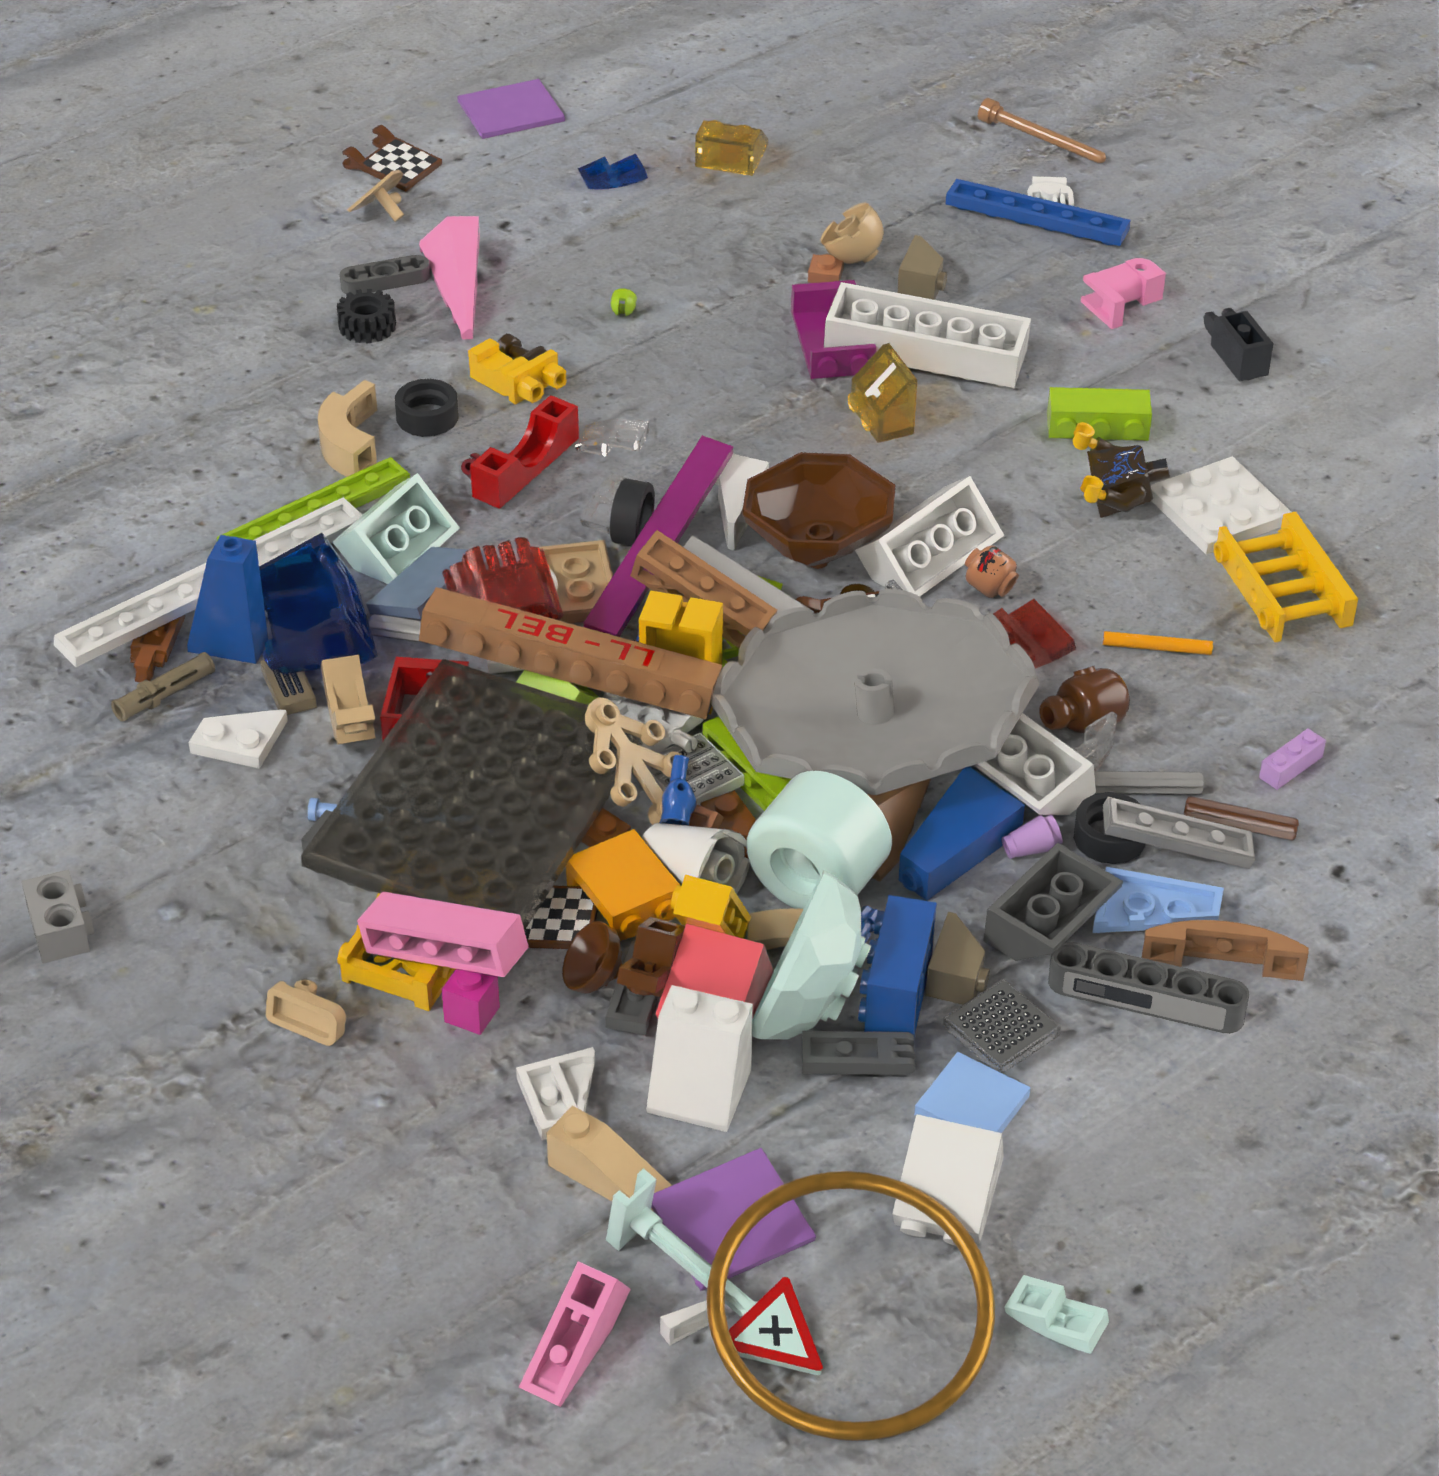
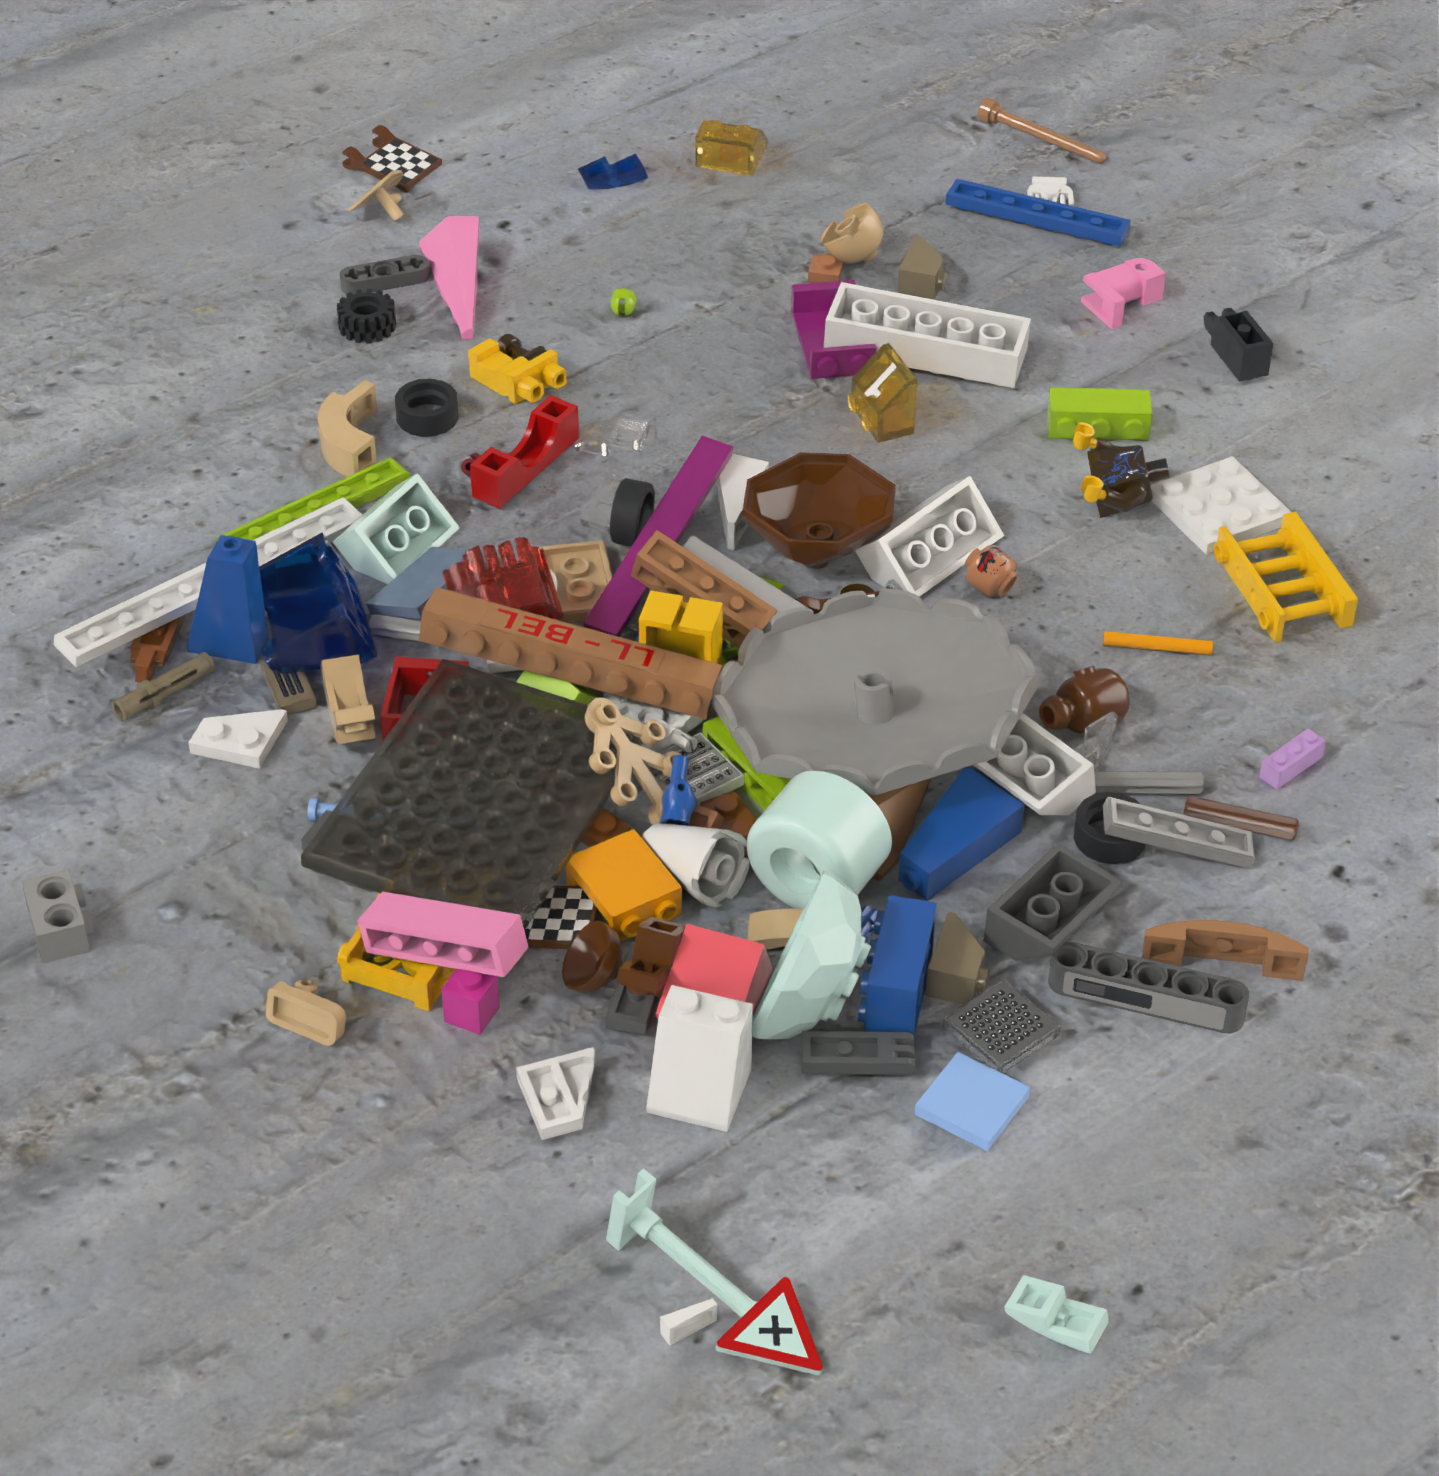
(510, 108): medium lavender piece -> none
(574, 1333): bright pink slope -> none
(596, 1155): tan slope -> none
(710, 907): yellow brick -> none
(710, 1203): medium lavender piece -> none
(828, 1427): pearl gold piece -> none
(954, 1167): white slope -> none
(1033, 837): lavender cone -> none
(1036, 633): clear red slope -> none
(1155, 901): light blue wing -> none

